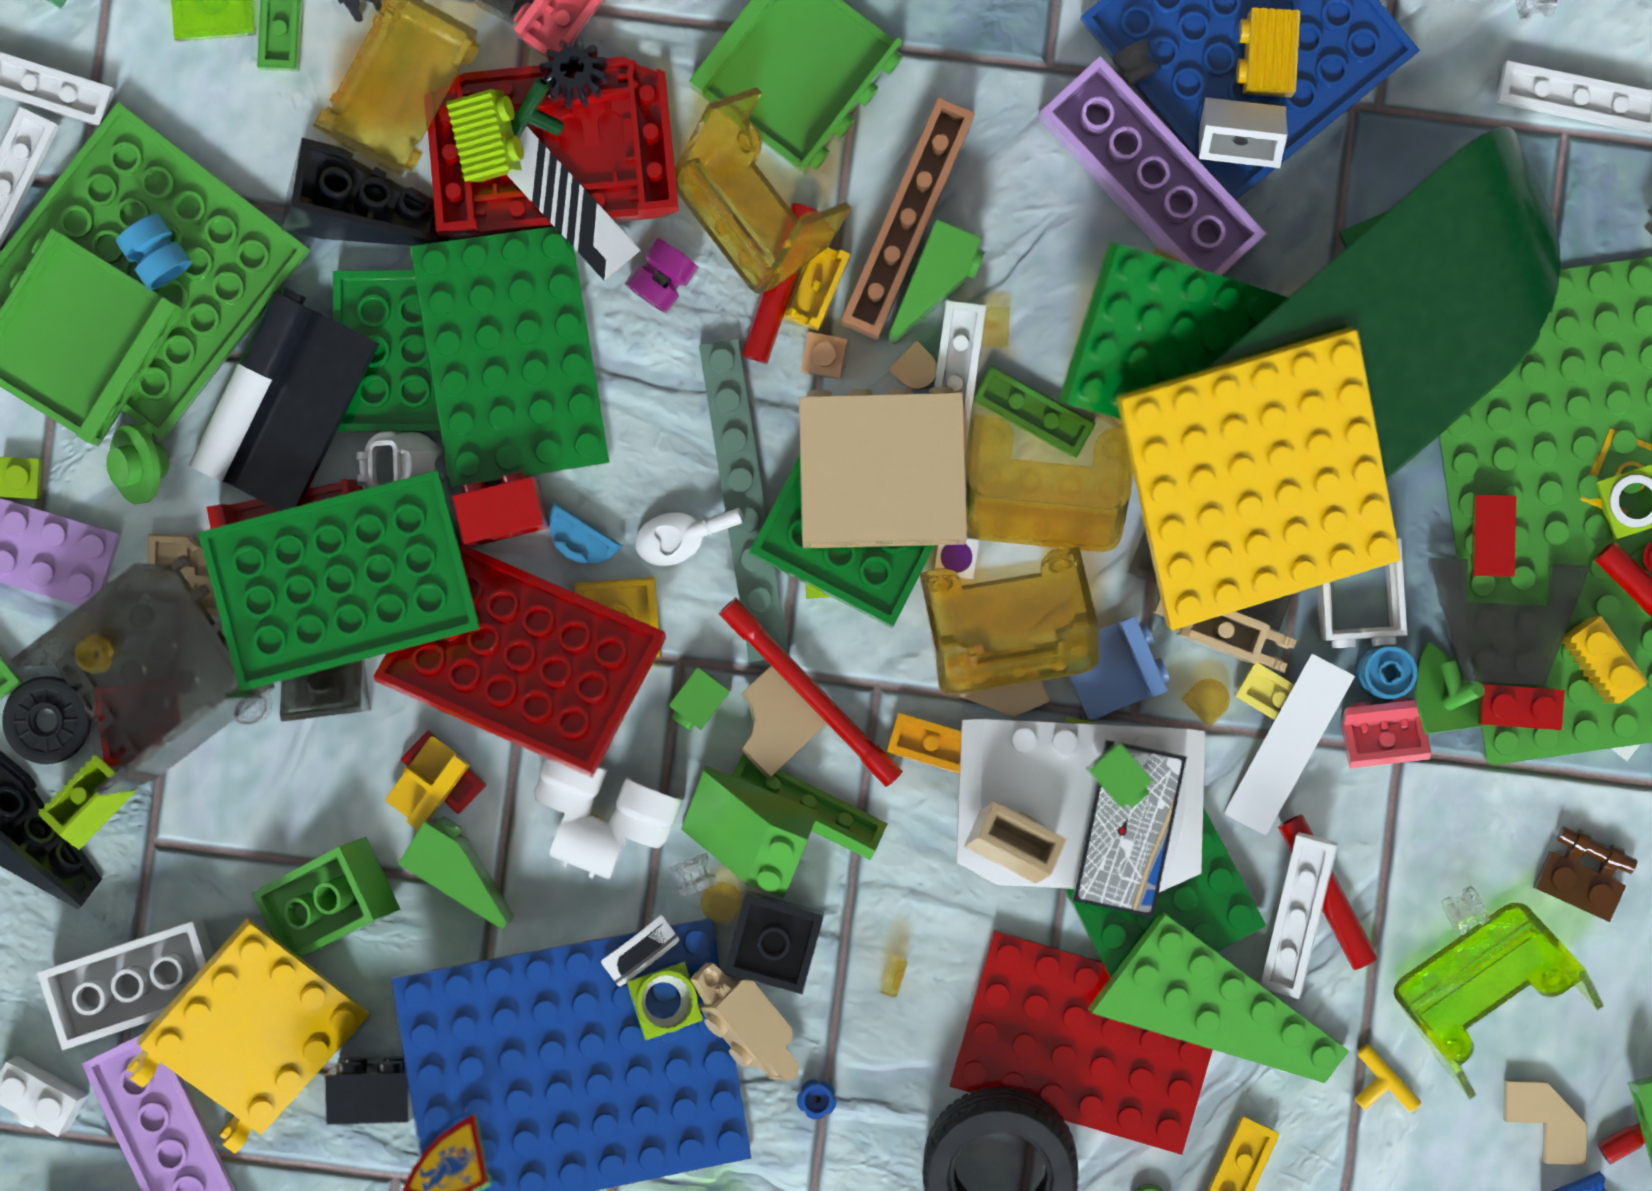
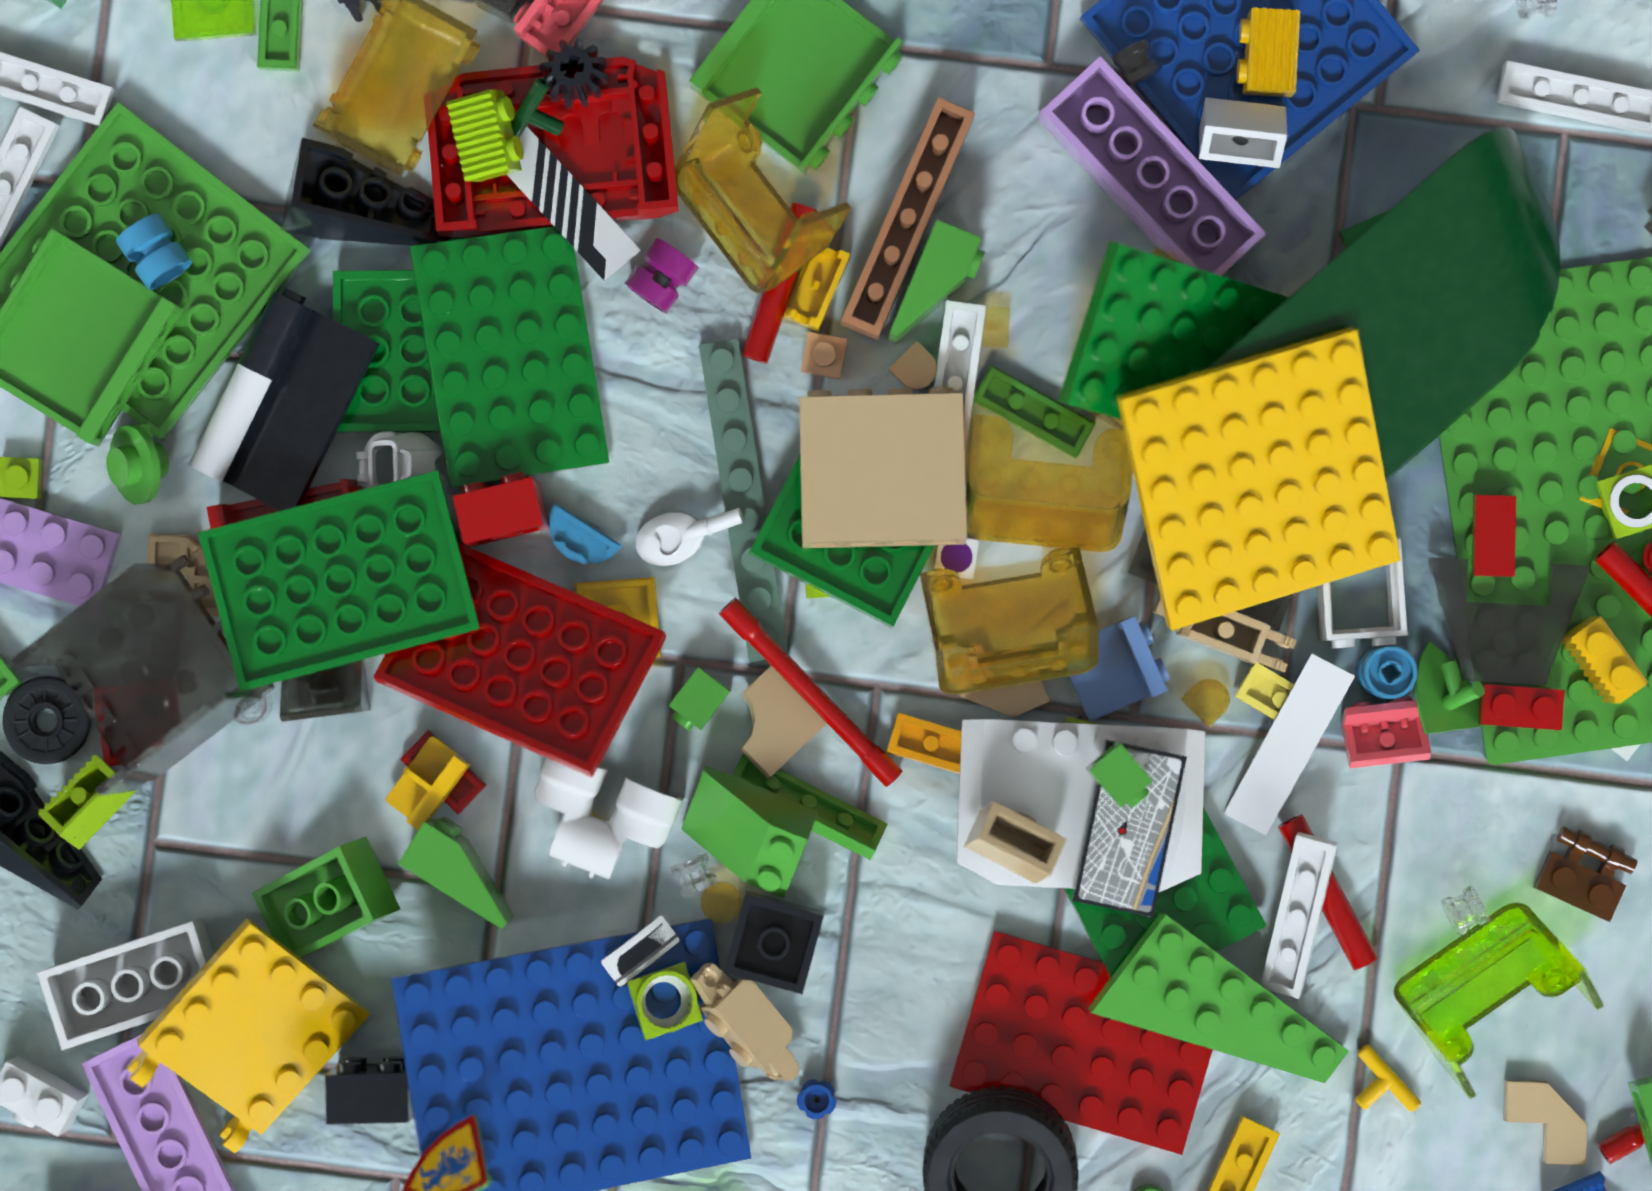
(86, 658): clear yellow plate -> none
(893, 976): clear yellow tile -> none

